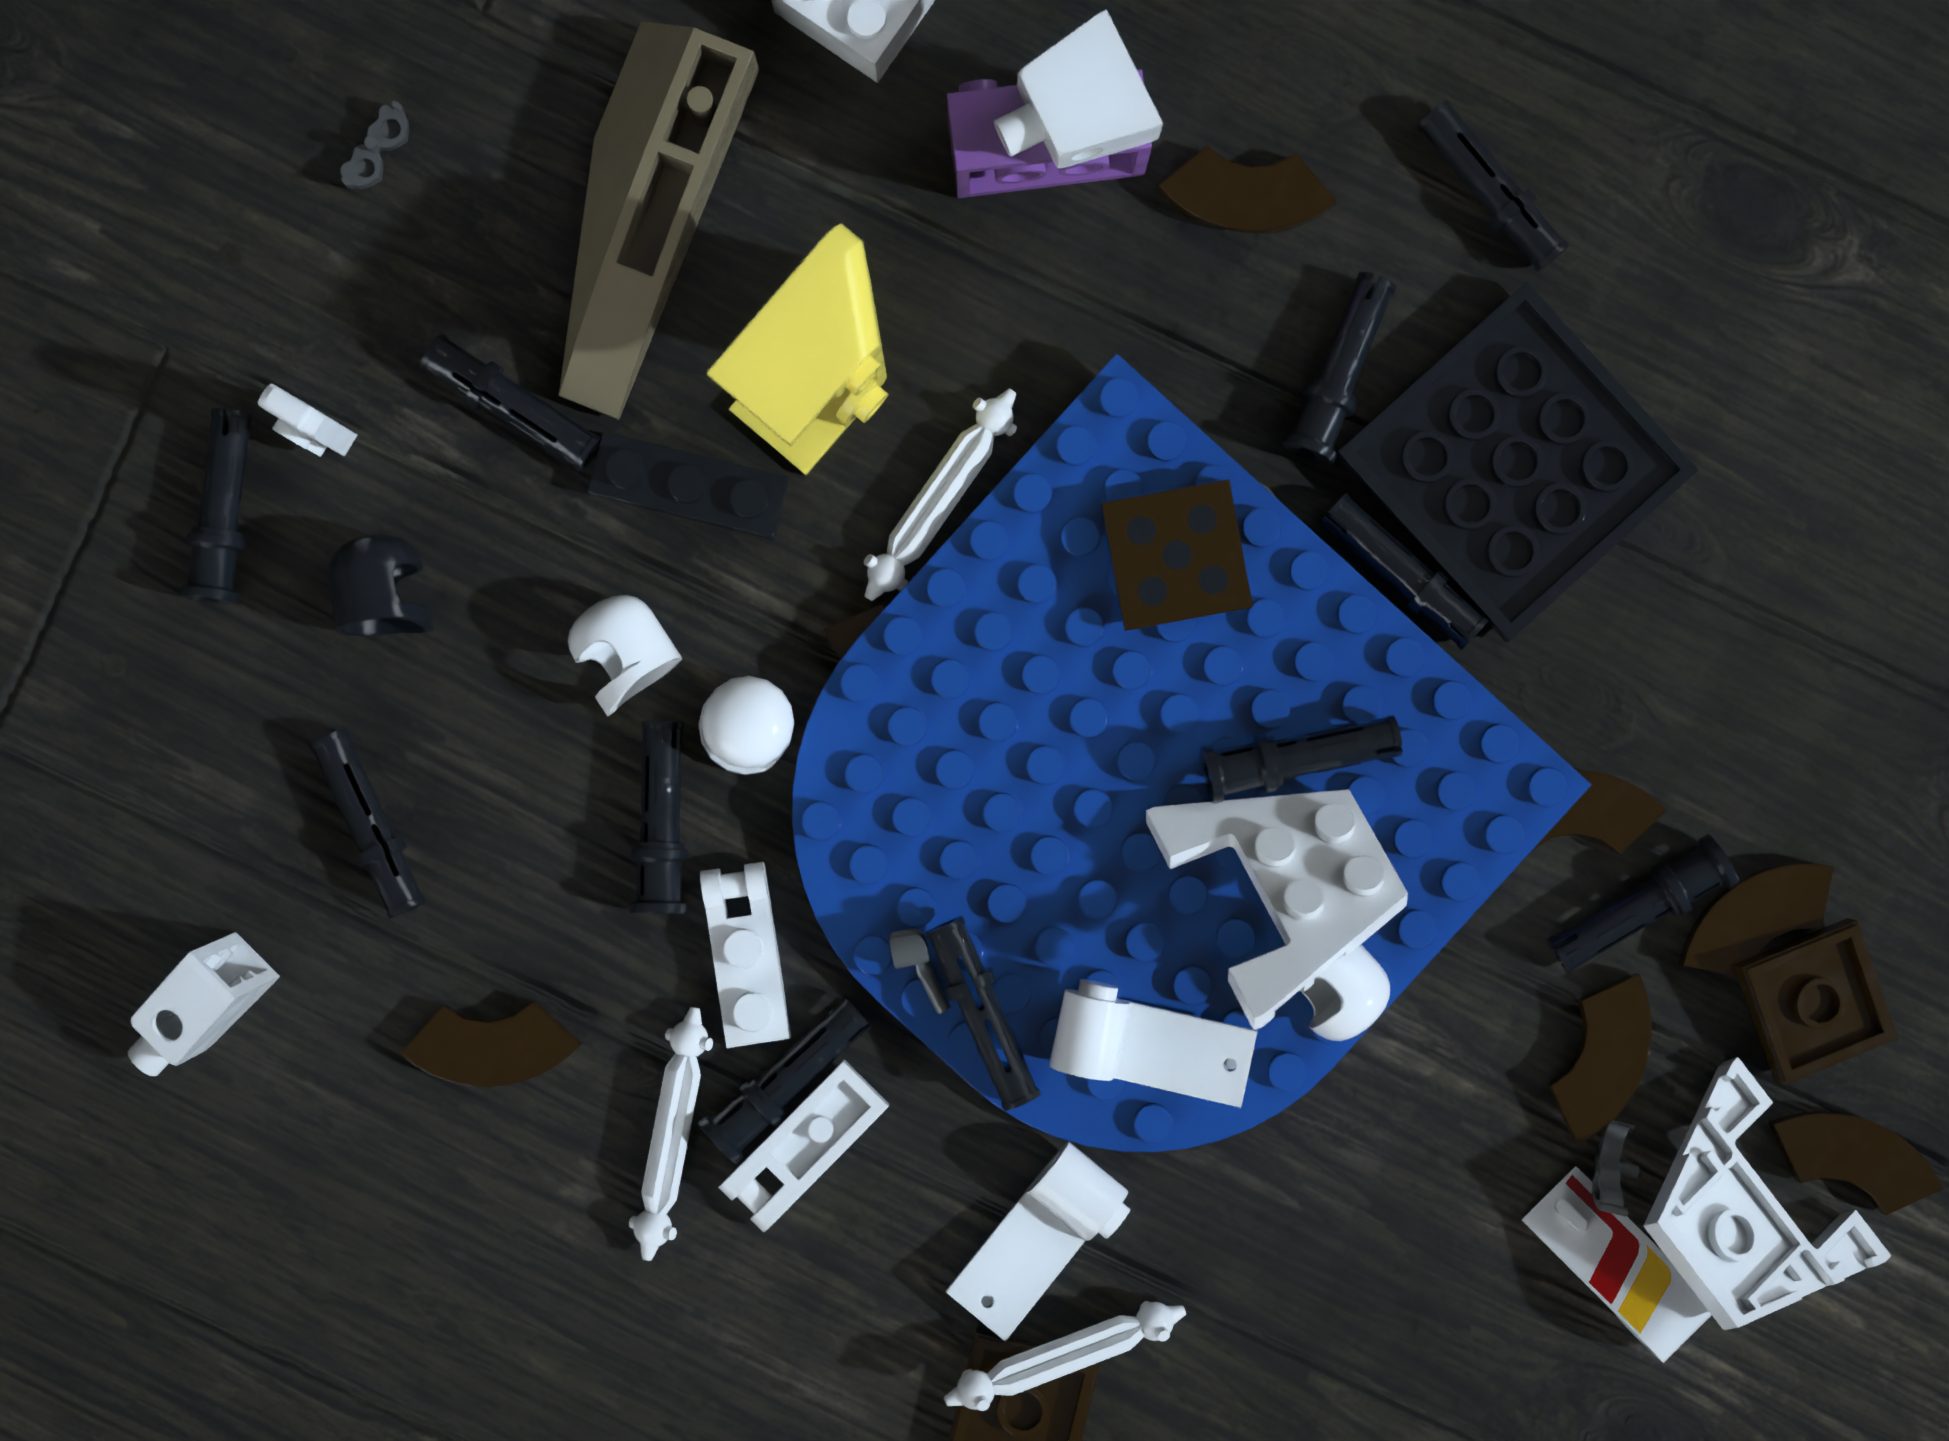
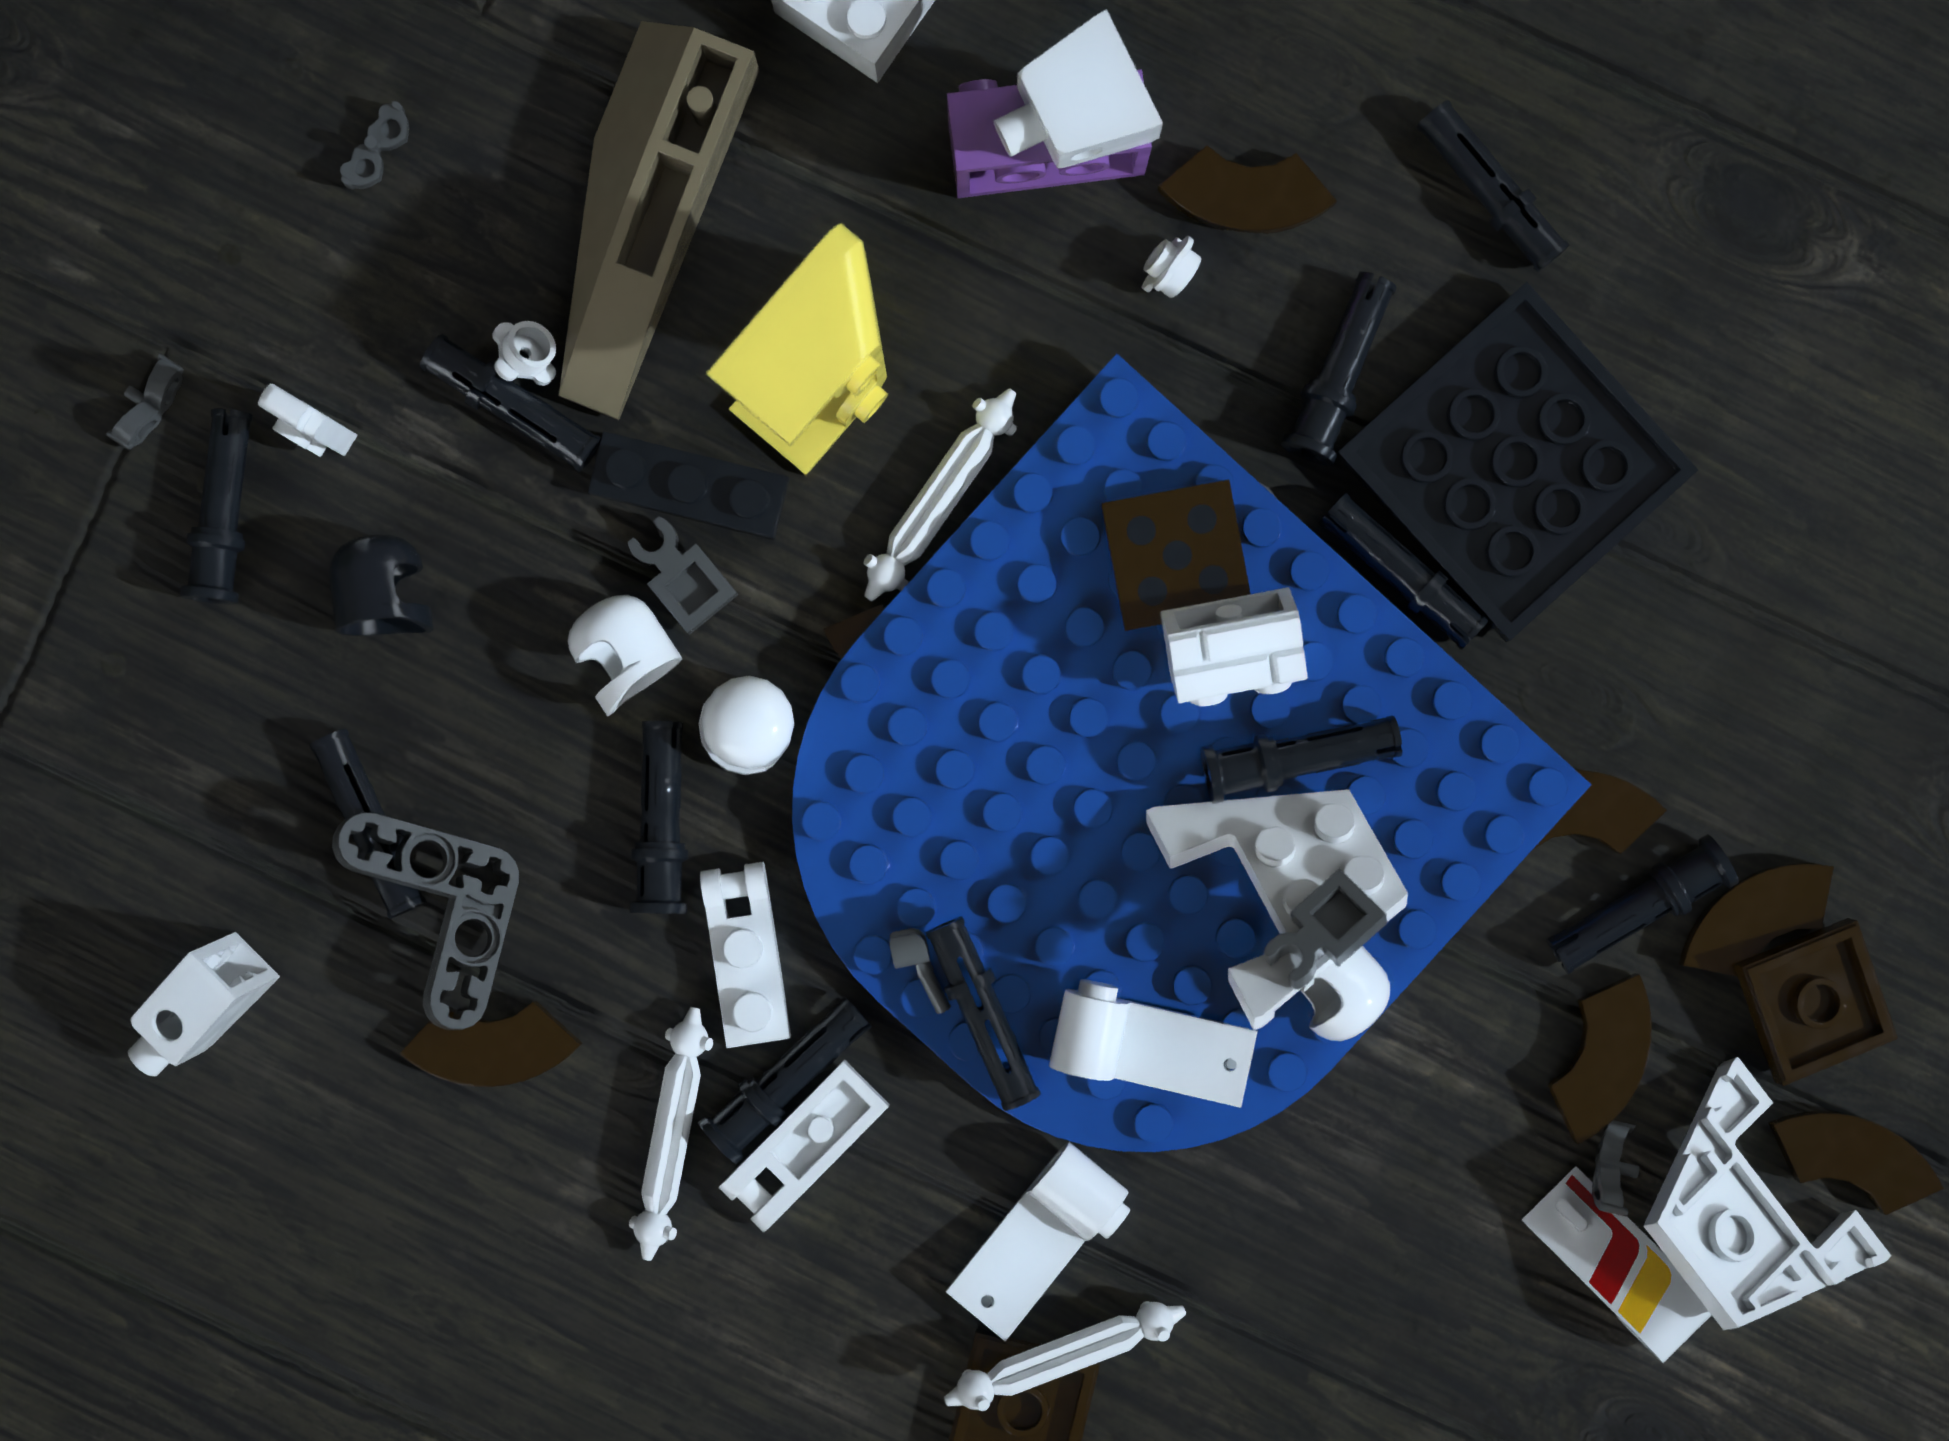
(151, 404): none -> dark grey piece
(464, 904): none -> dark grey beam
(535, 342): none -> white plate
(687, 582): none -> dark grey plate
(1171, 266): none -> white plate
(1234, 646): none -> white brick
(1330, 922): none -> dark grey plate

